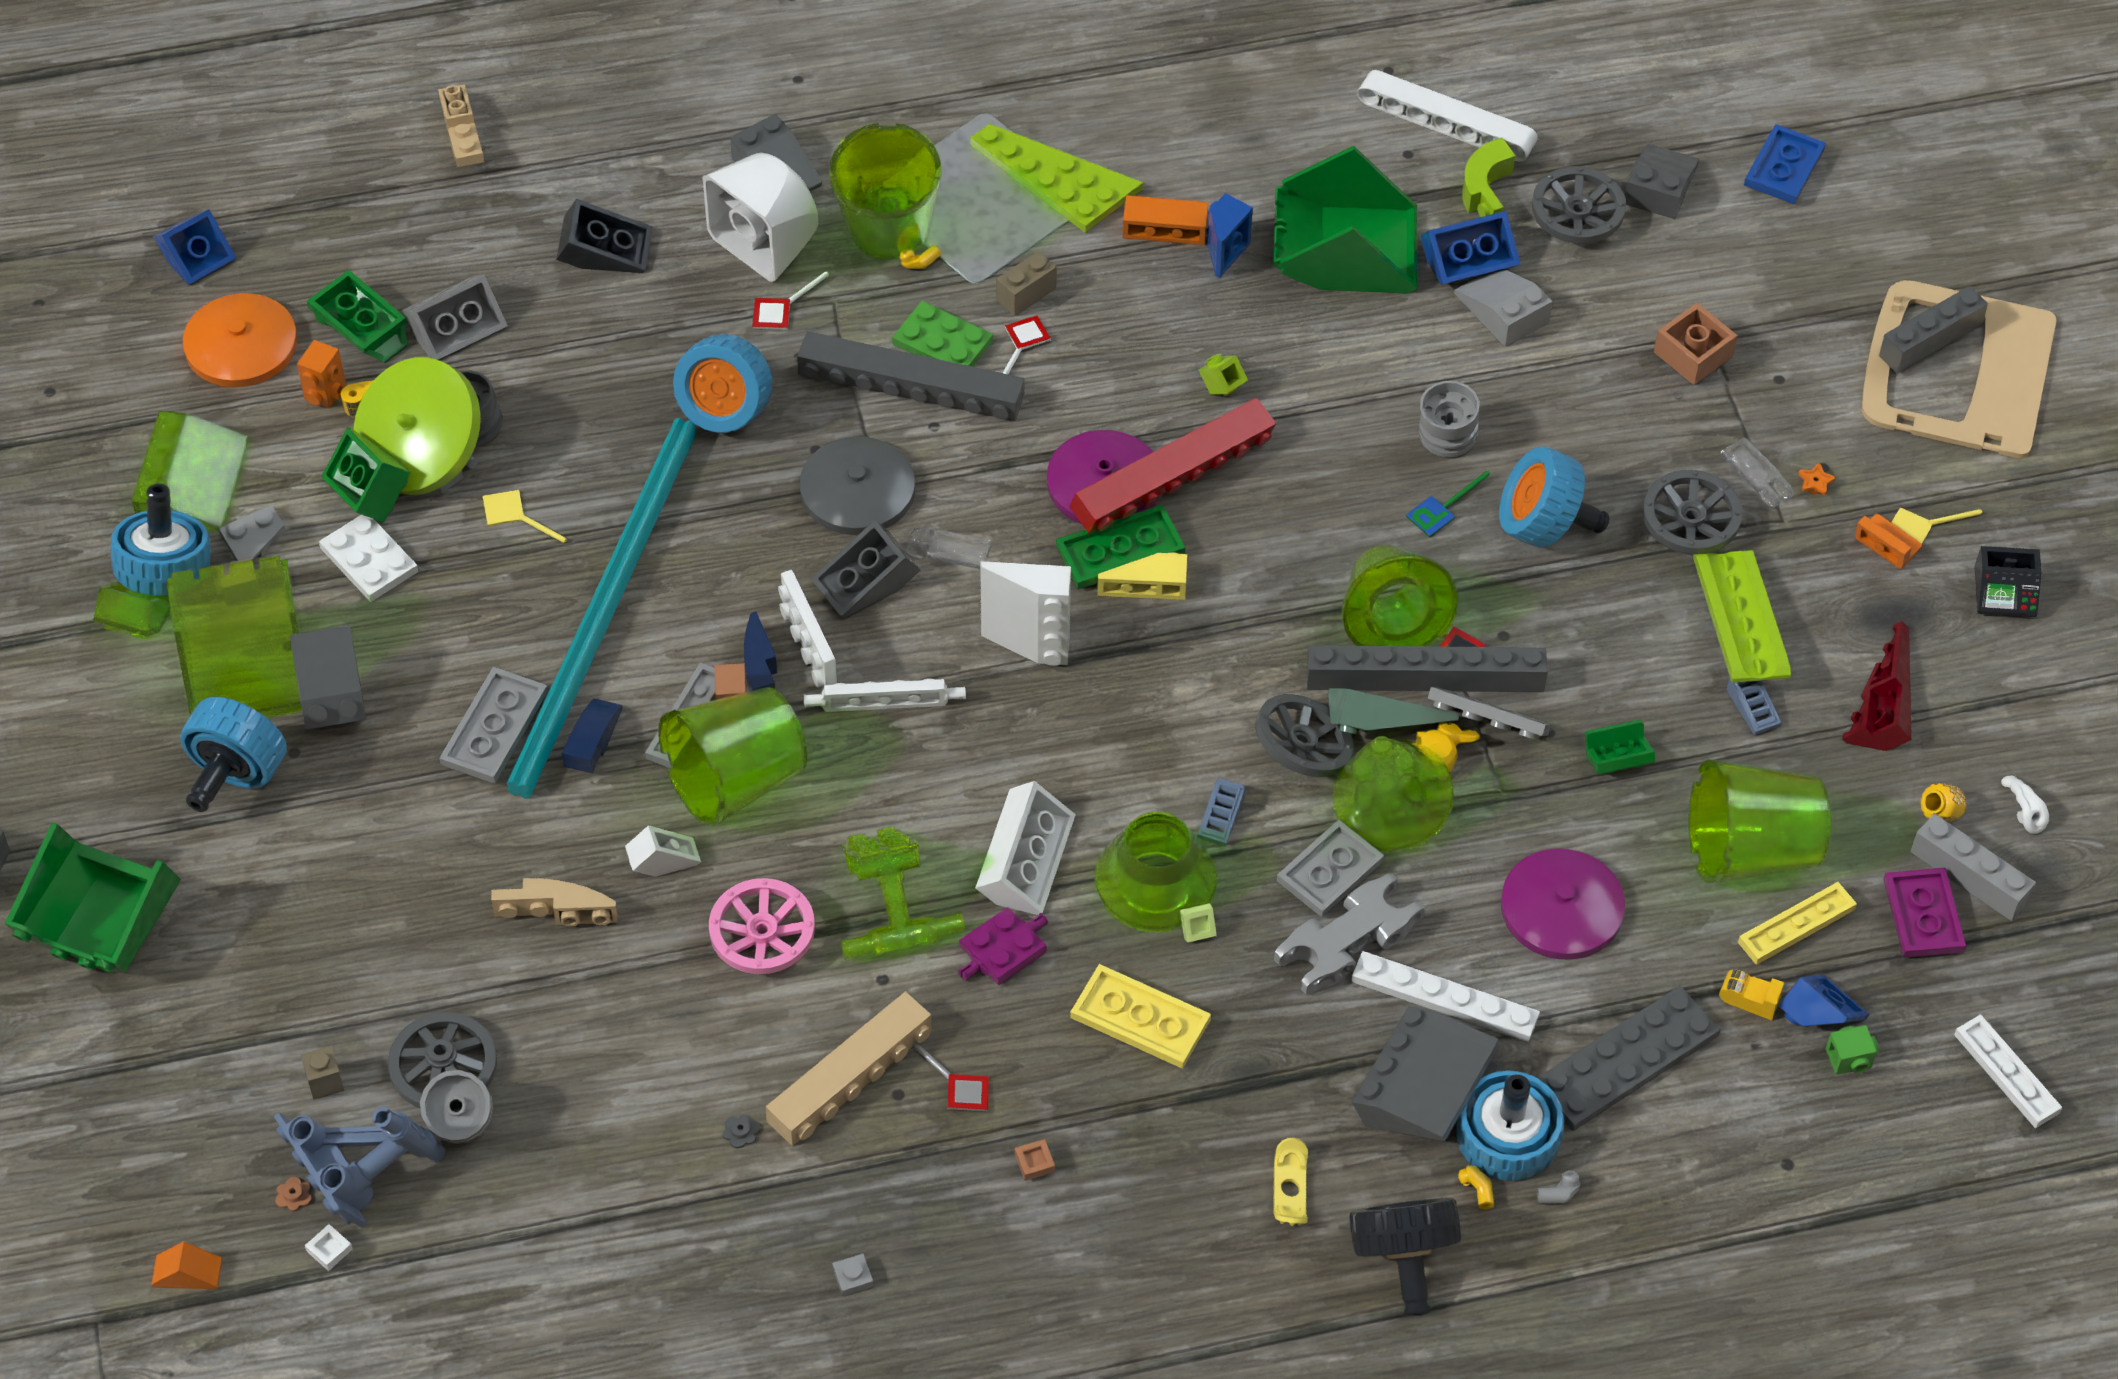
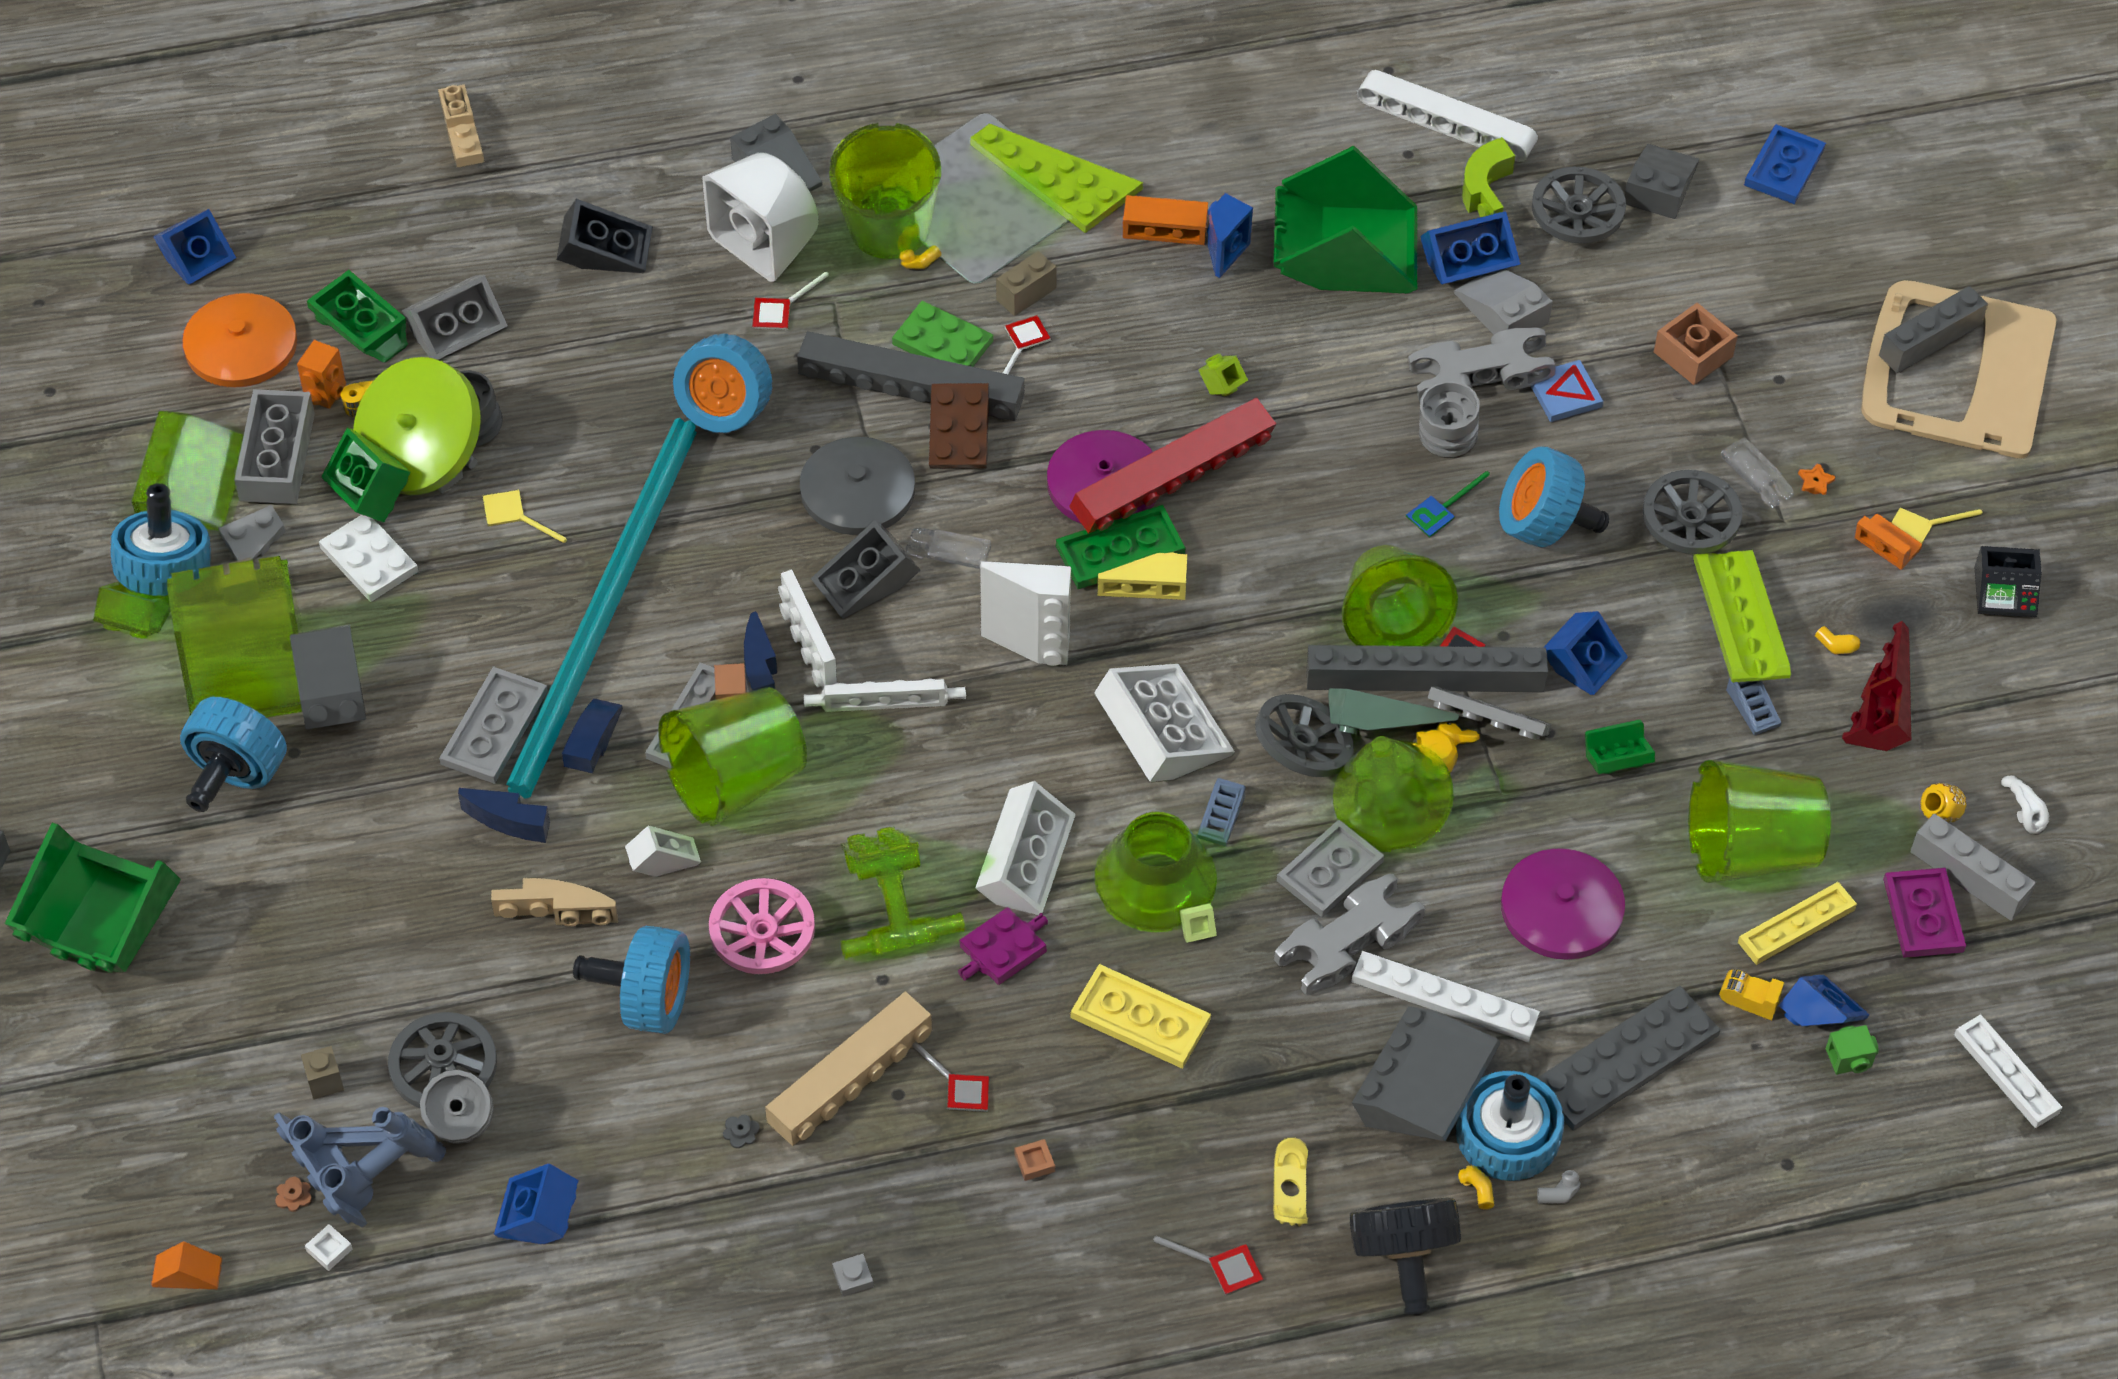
(274, 446): none -> light grey brick
(506, 813): none -> dark blue slope
(537, 1205): none -> blue slope
(650, 979): none -> dark azure wheel
(959, 425): none -> reddish brown plate
(1162, 720): none -> white slope
(1233, 1268): none -> piece
(1500, 361): none -> light grey piece
(1567, 392): none -> medium blue tile
(1585, 651): none -> blue slope
(1838, 643): none -> yellow arm

